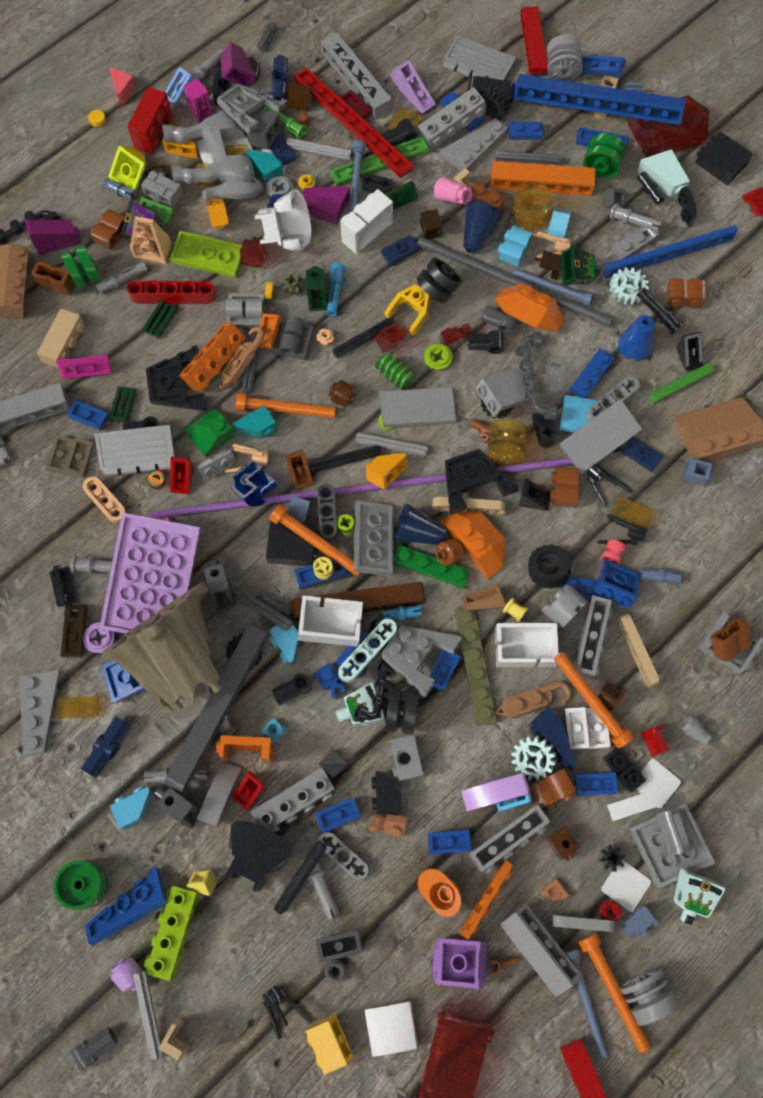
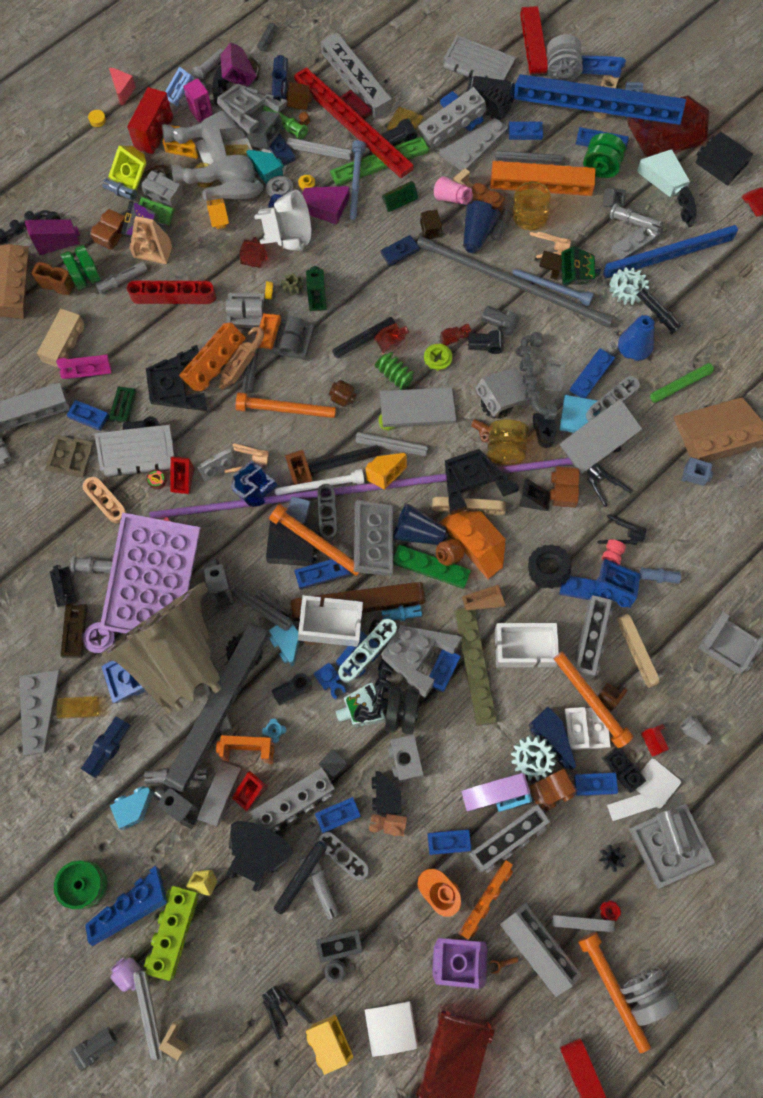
(160, 310): dark green tile -> none
(206, 254): lime tile -> none
(210, 432): green slope -> none
(256, 424): teal slope -> none
(321, 564): light yellow wheel -> none
(325, 340): light nougat plate -> none
(335, 282): dark azure pin -> none
(342, 528): lime bush -> none
(355, 477): none -> white piece
(366, 221): white piece -> none
(377, 182): black beam -> none
(412, 86): lavender slope -> none
(416, 299): yellow piece -> none
(439, 280): pearl dark grey wheel -> none
(515, 245): medium azure brick -> none
(515, 610): light yellow bush -> none
(531, 307): orange wedge -> none
(532, 700): medium nougat plate -> none
(554, 891): nougat tile -> none
(559, 222): medium azure slope -> none
(563, 844): reddish brown brick -> none
(564, 606): light grey brick -> none
(575, 955): sand blue piece -> none
(626, 886): white sticker -> none
(632, 512): clear yellow plate -> none
(638, 922): sand blue brick -> none
(642, 454): dark blue plate -> none
(650, 188): black pin -> none
(686, 292): dark orange brick -> none
(690, 351): black slope -> none
(696, 895): light aqua torso -> none
(732, 639): dark orange brick -> none

